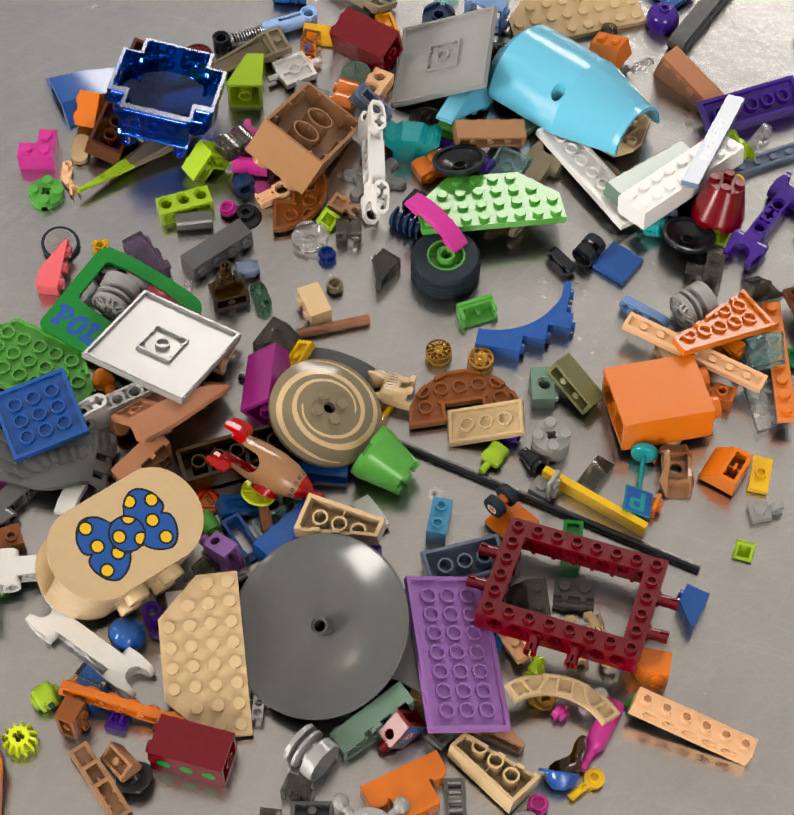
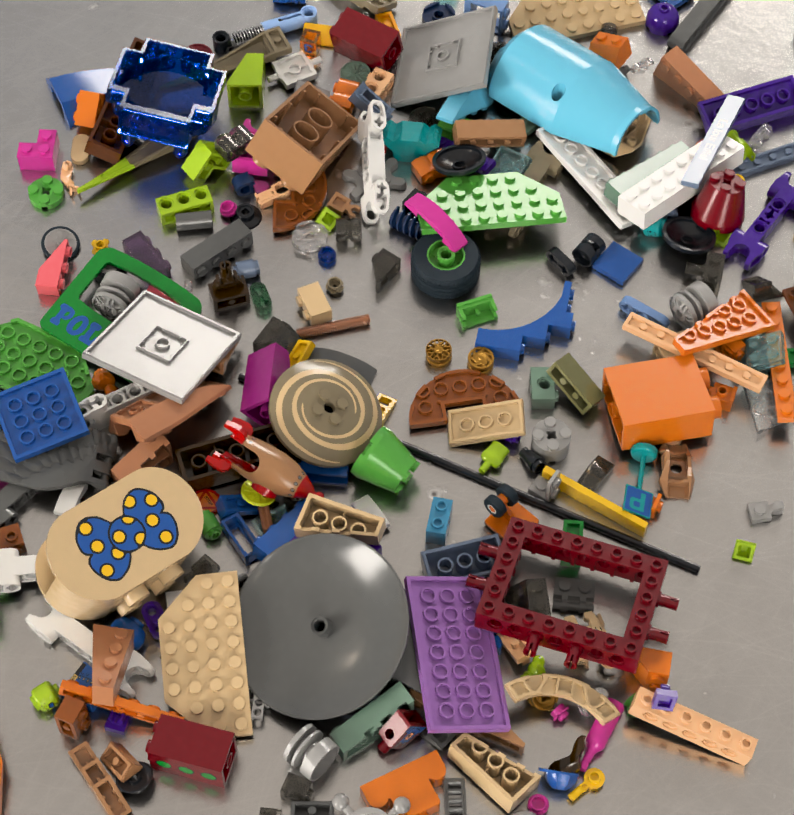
(25, 745): neon yellow gear -> none
(110, 660): none -> nougat wedge
(222, 551): medium lavender torso -> none
(393, 388): tan animal -> none
(664, 698): none -> tile
(691, 606): blue slope -> none
(726, 468): orange slope -> none
(760, 475): yellow plate -> none

